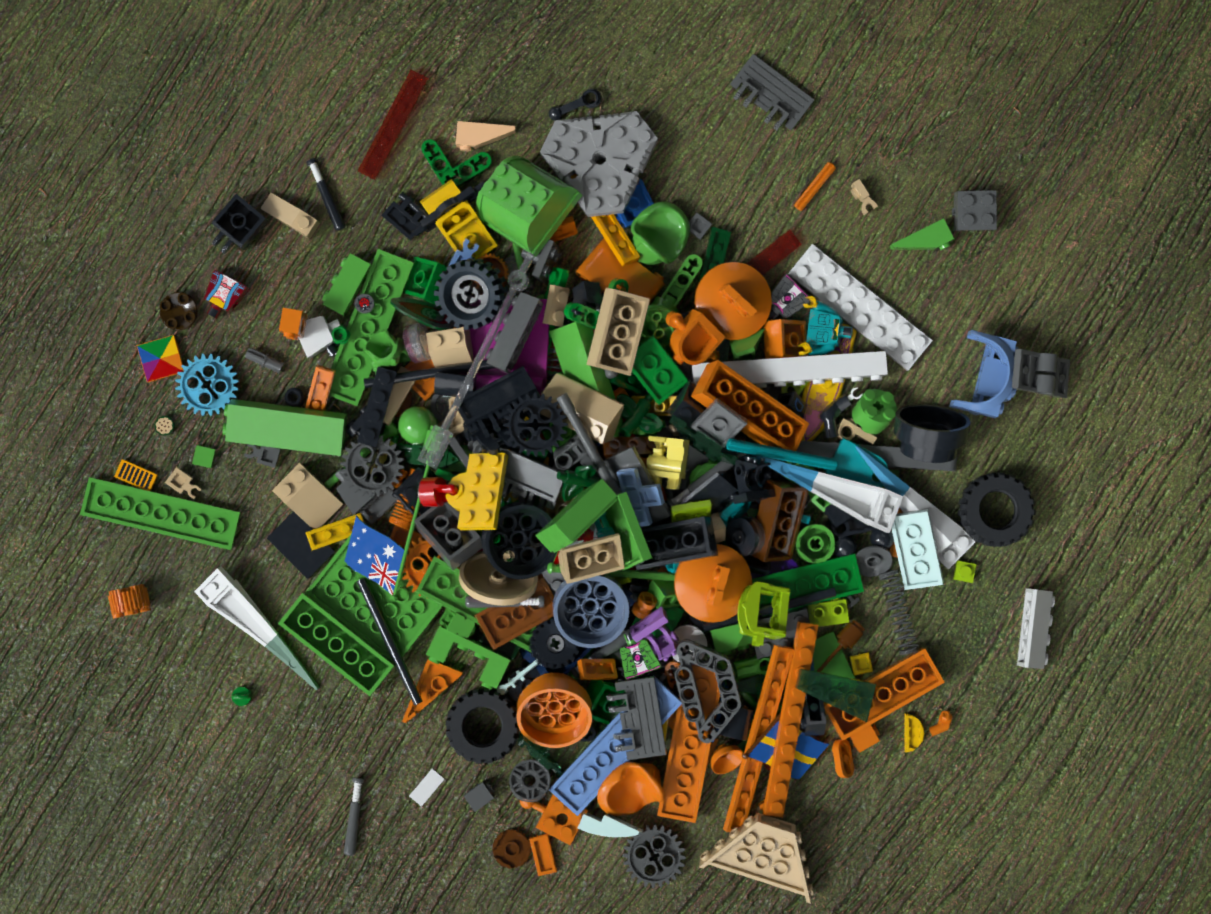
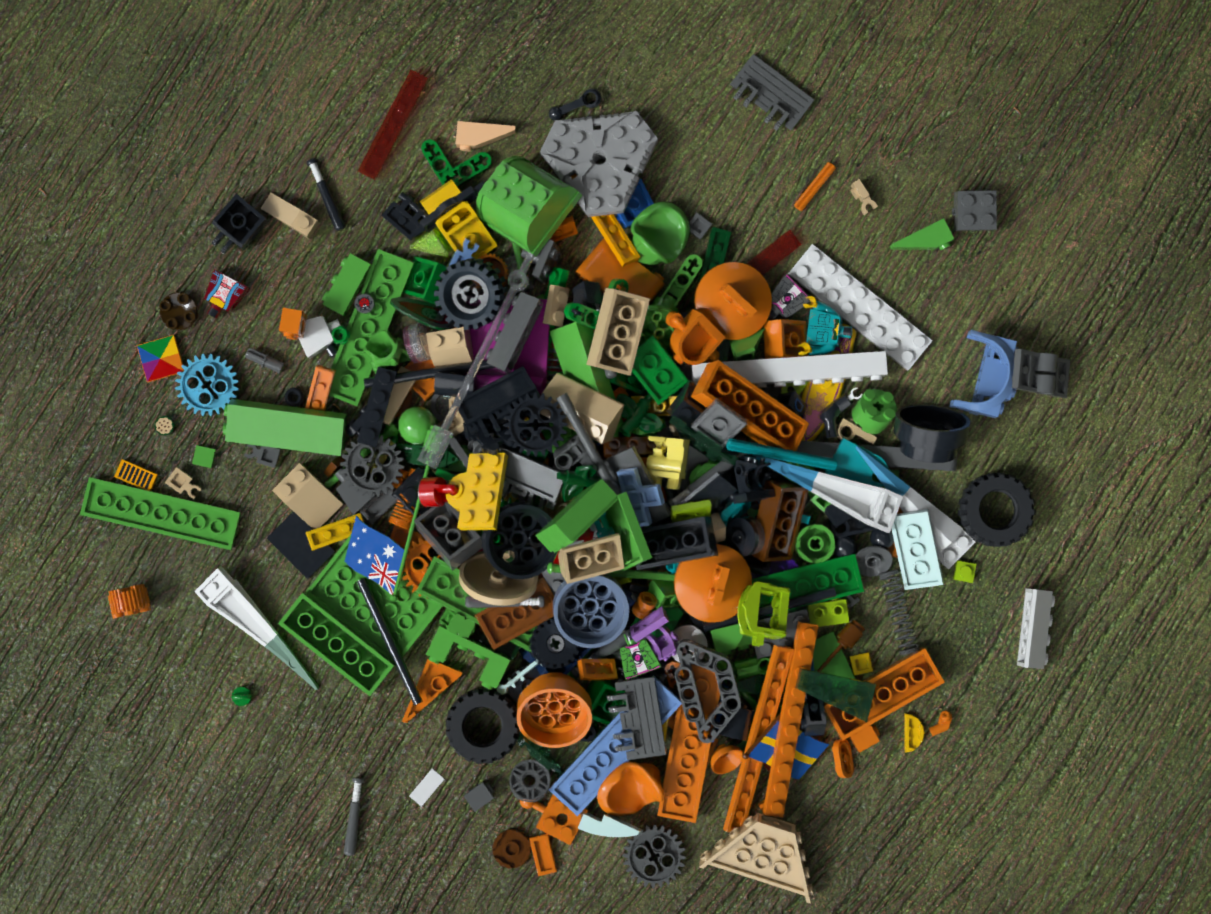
(334, 465): none -> reddish brown tile
(431, 243): none -> clear neon green slope

